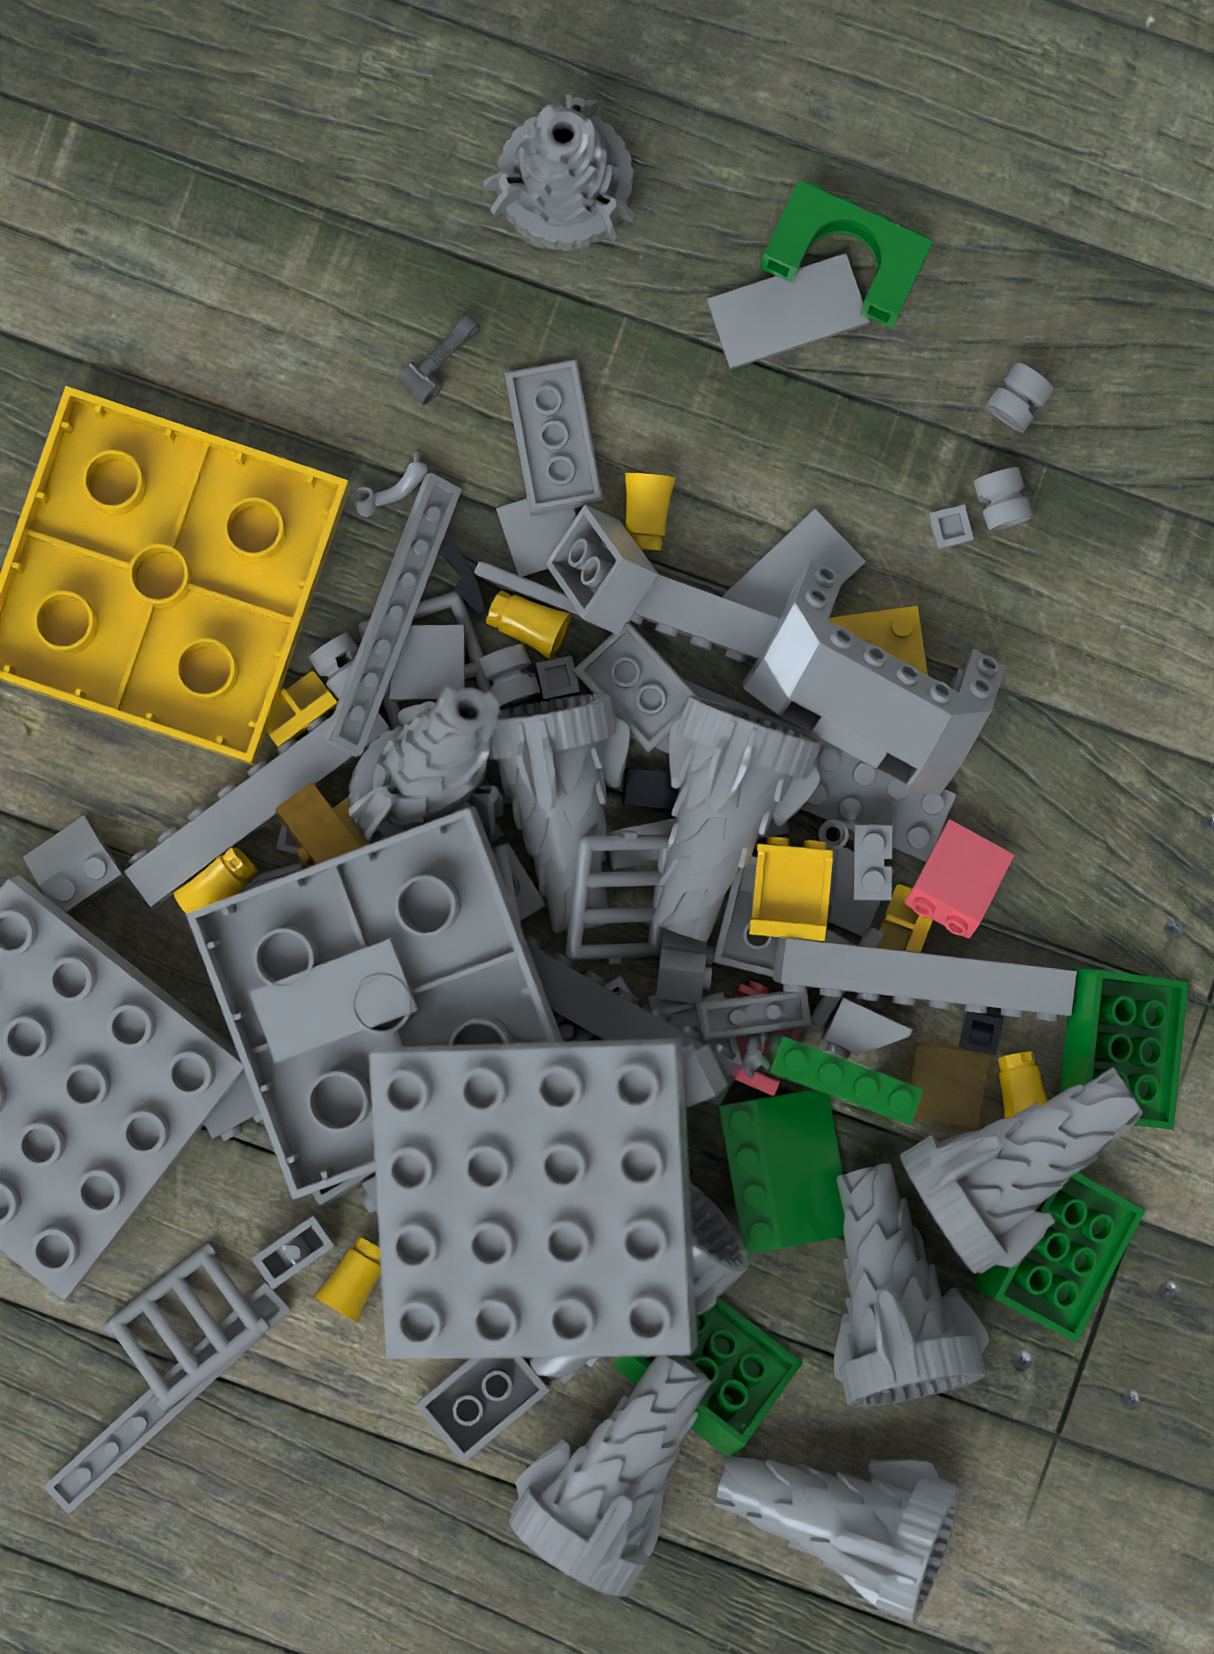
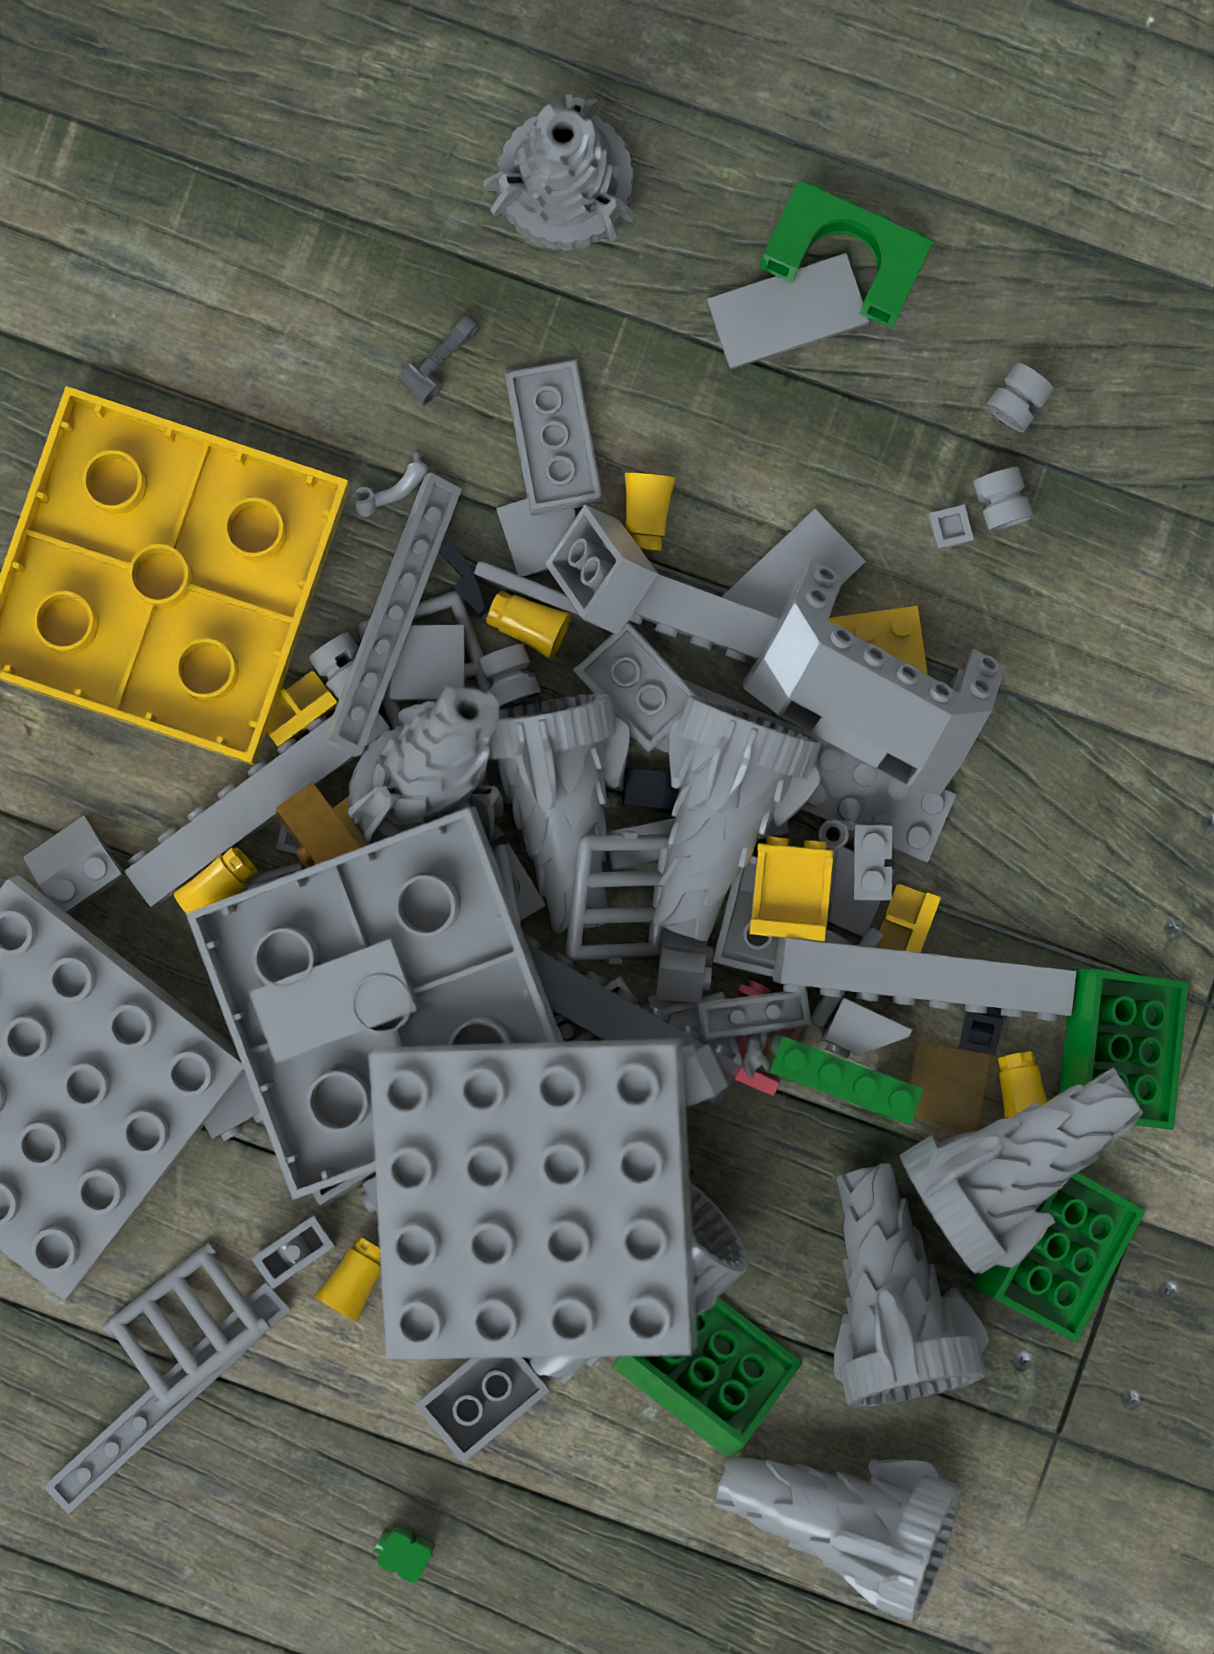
(403, 1552): none -> green brick
(557, 677): light grey plate -> none
(603, 1505): light grey cone -> none
(783, 1169): green slope -> none
(959, 879): coral panel -> none

